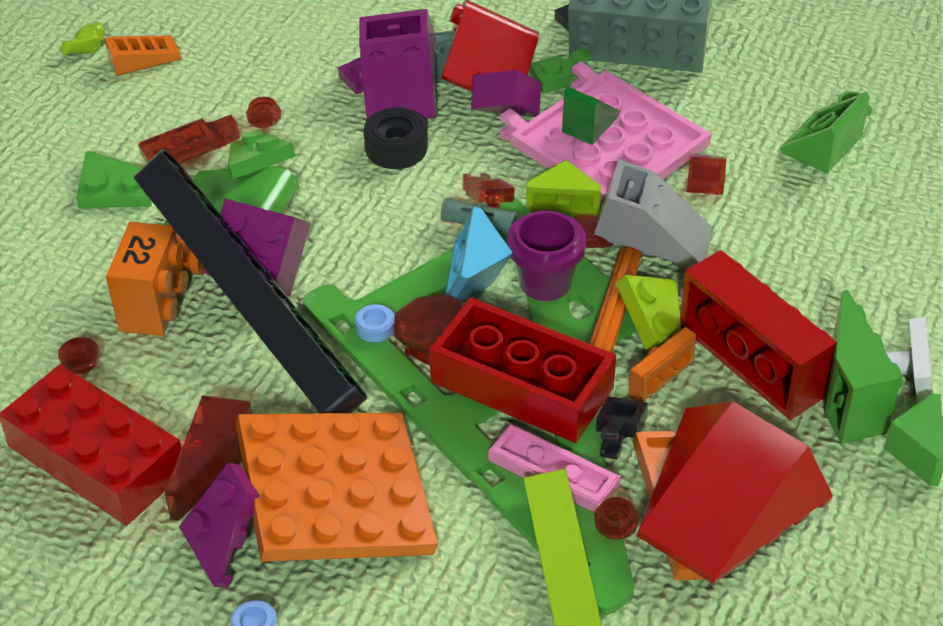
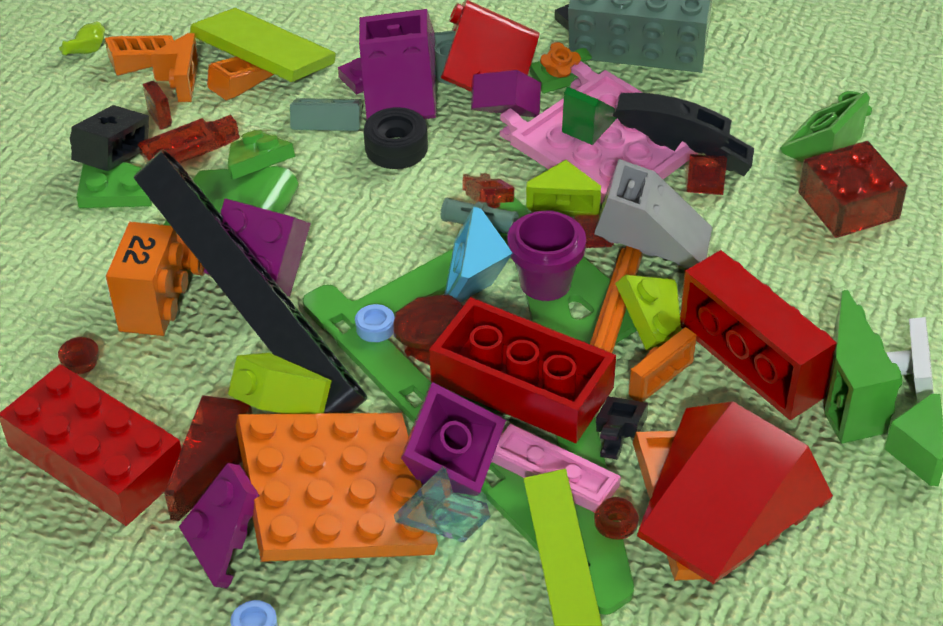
(108, 137): none -> black brick
(157, 104): none -> clear red tile
(178, 65): none -> orange slope
(234, 77): none -> orange slope
(263, 44): none -> lime tile
(263, 112): clear red plate -> none
(278, 385): none -> lime slope
(326, 114): none -> sand green slope
(442, 511): none -> clear light blue slope
(455, 436): none -> magenta slope
(559, 60): none -> orange plate
(675, 120): none -> black slope
(852, 189): none -> clear red brick

